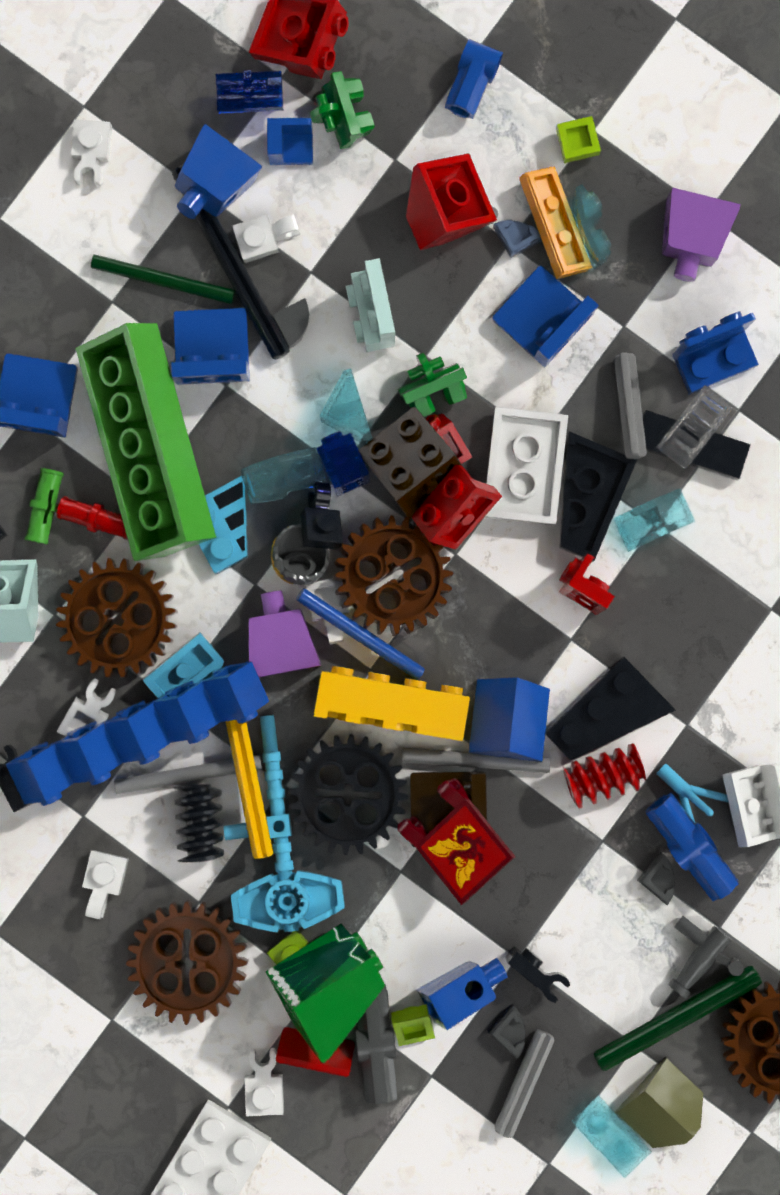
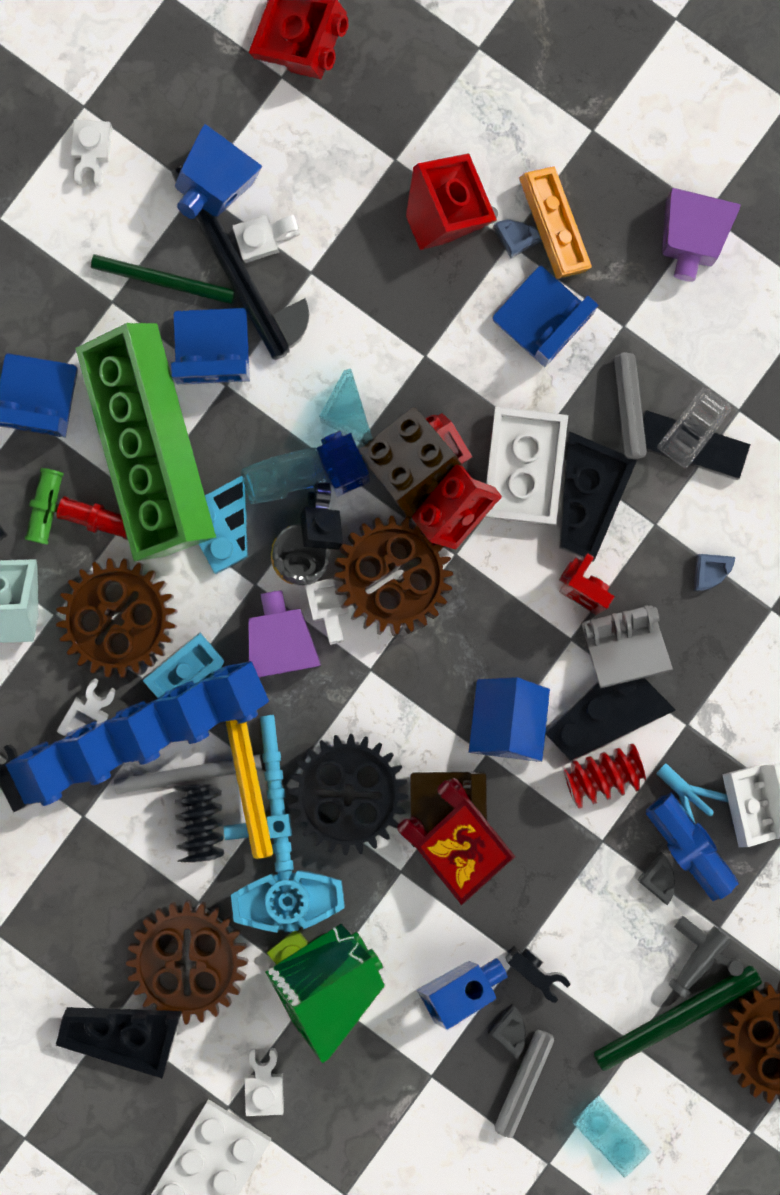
(105, 877): white plate -> none
(121, 1036): none -> black wing
(249, 91): clear blue hips -> none
(290, 141): blue panel -> none
(296, 1052): red slope -> none
(337, 111): green hips -> none
(360, 634): blue bar -> none
(371, 298): light aqua plate -> none
(377, 1051): dark grey piece -> none
(392, 705): yellow wedge -> none
(412, 1025): lime plate -> none
(448, 379): green hips -> none
(466, 759): light grey bar -> none
(476, 69): blue piece -> none
(578, 139): lime plate -> none
(587, 214): clear light blue slope -> none
(626, 646): none -> light grey hinge
(654, 519): clear light blue slope -> none
(664, 1107): olive slope -> none
(711, 570): none -> sand blue tile
(715, 354): blue bracket -> none

